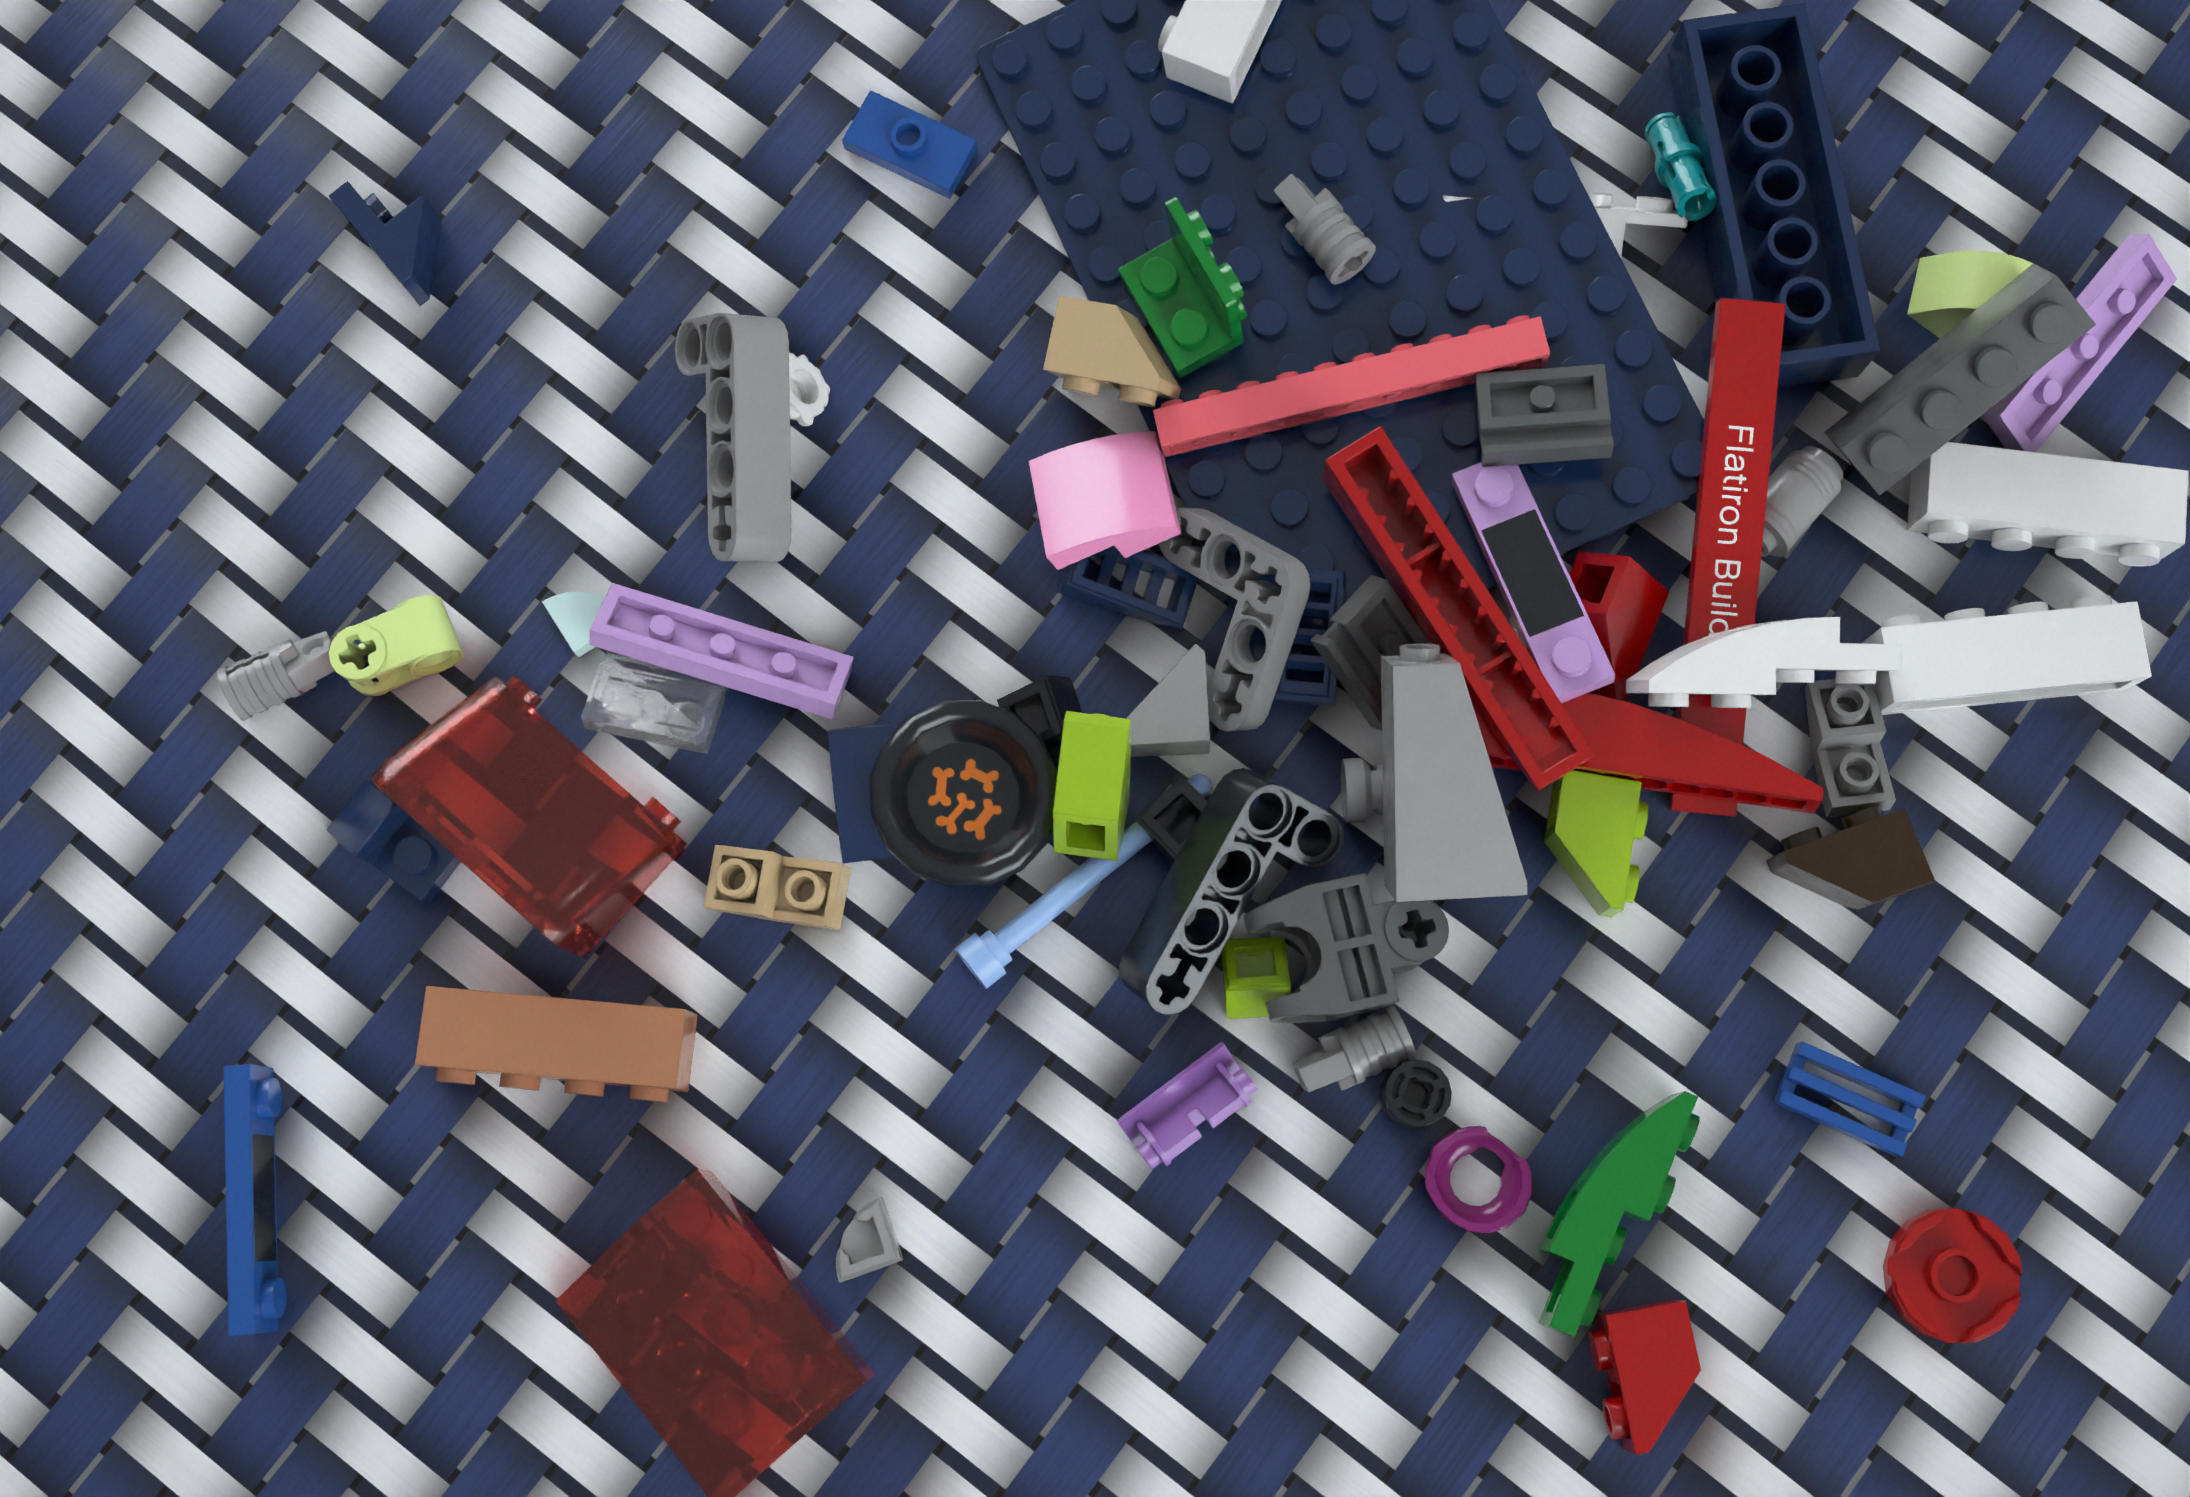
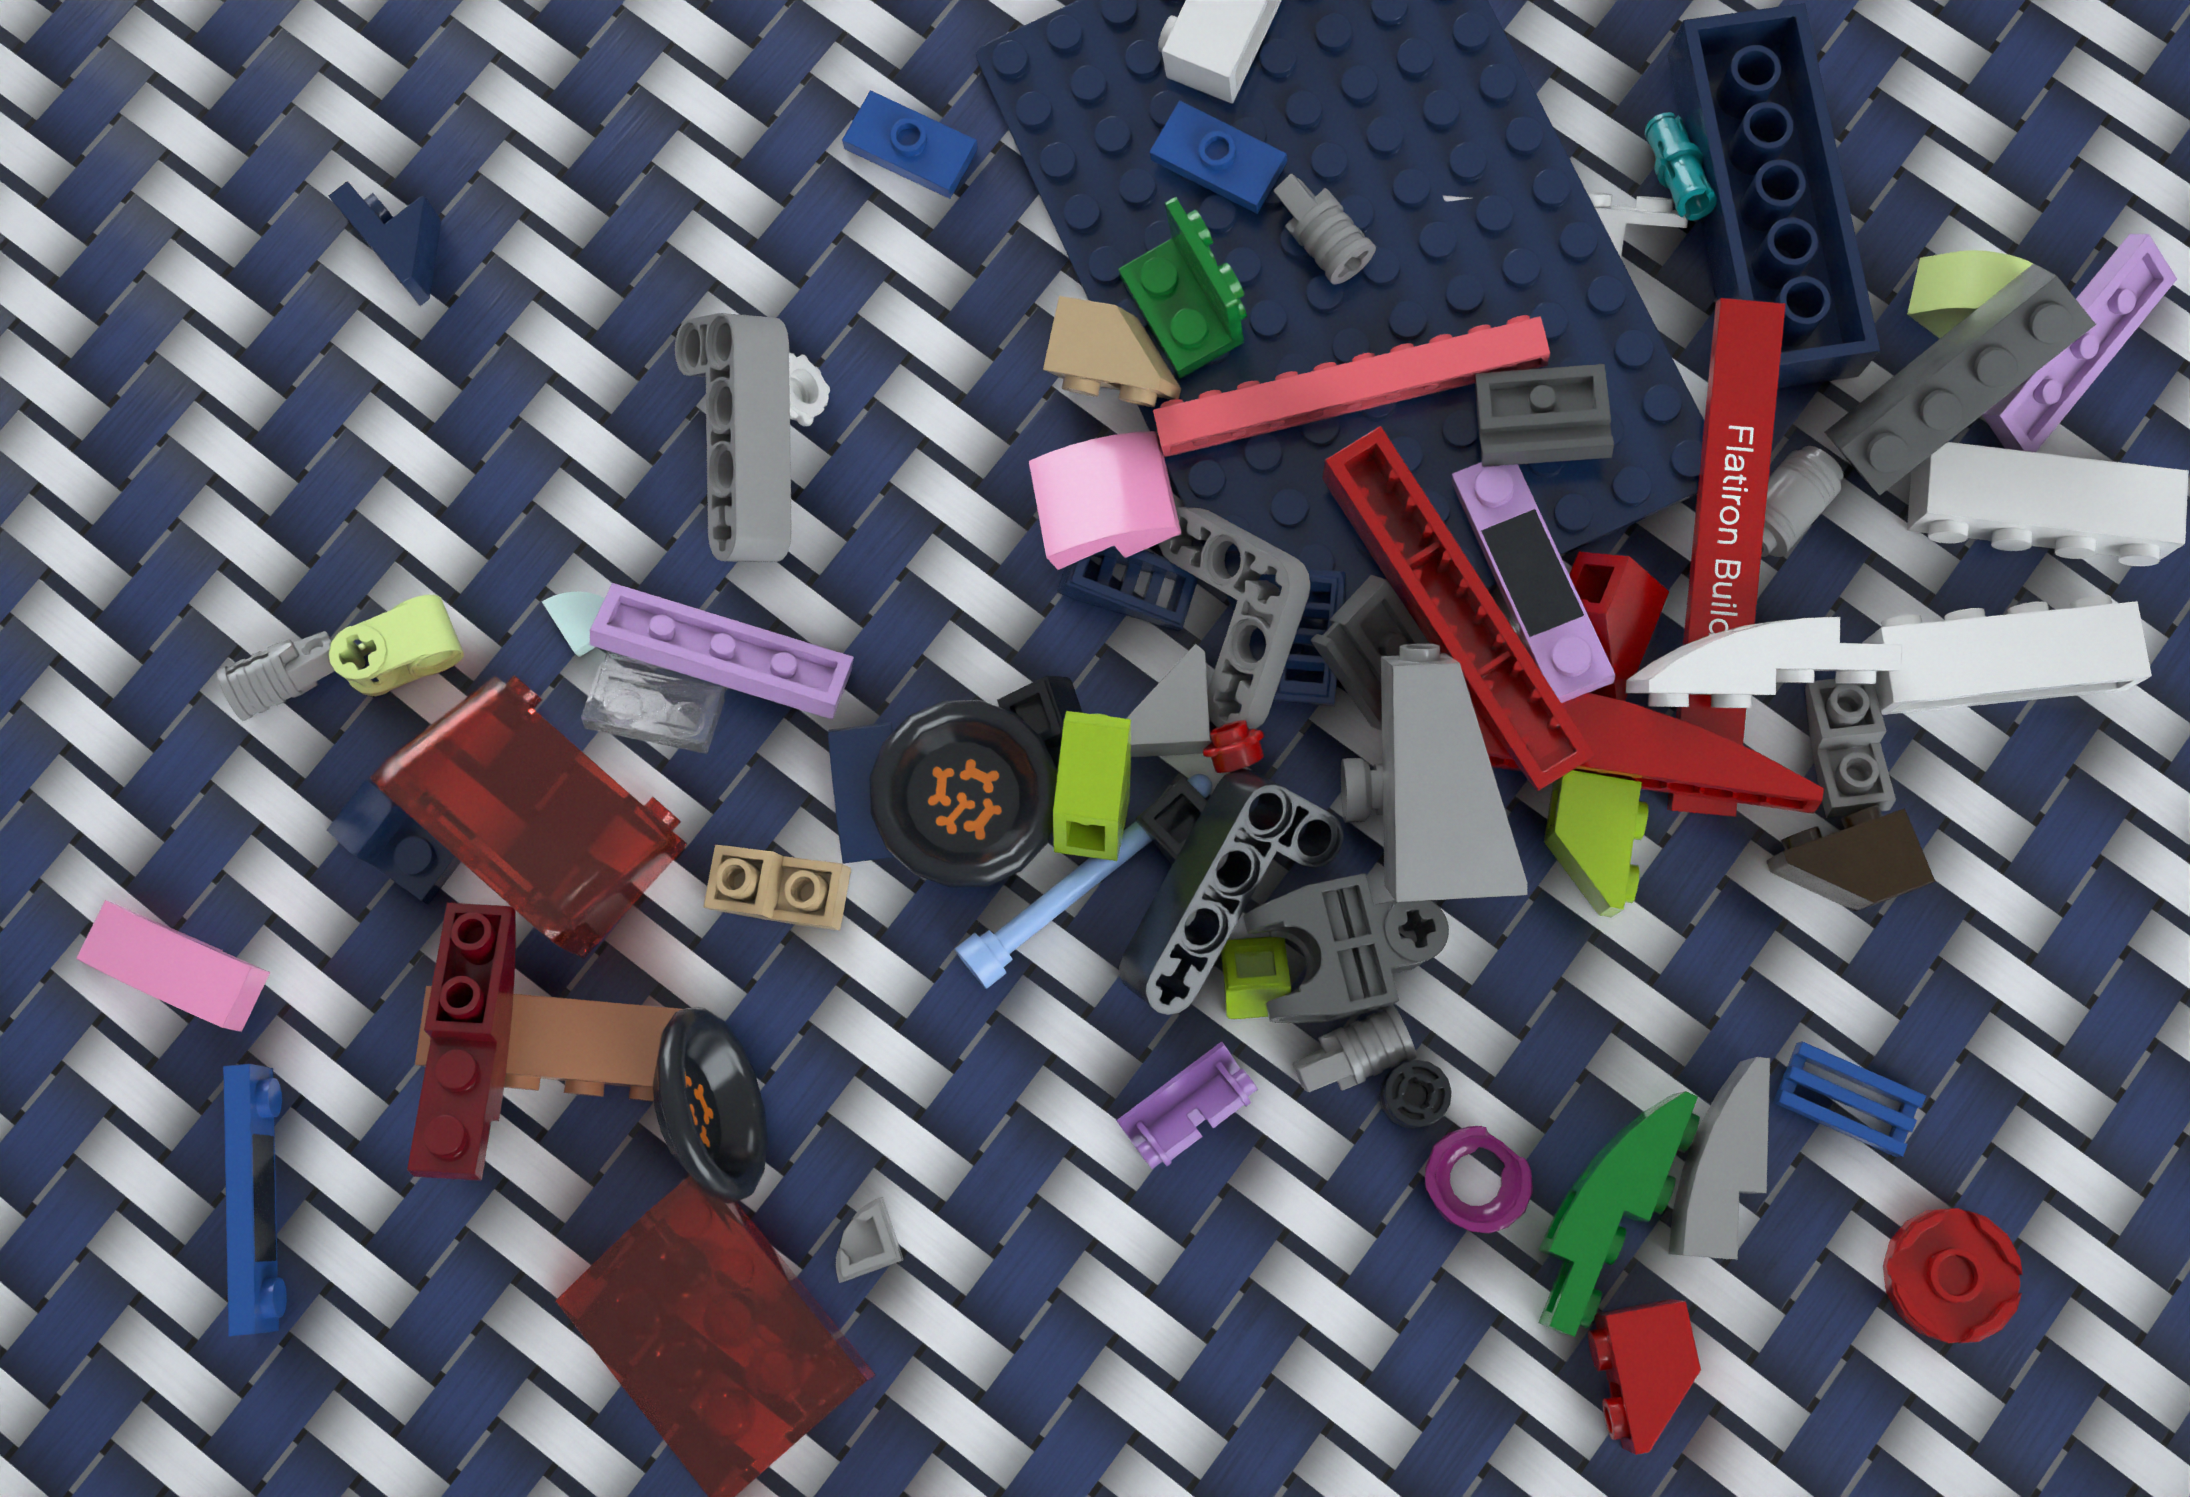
(173, 967): none -> bright pink slope
(468, 1043): none -> dark red slope
(710, 1105): none -> black piece
(1218, 157): none -> blue plate
(1234, 746): none -> red plate
(1722, 1162): none -> light grey slope

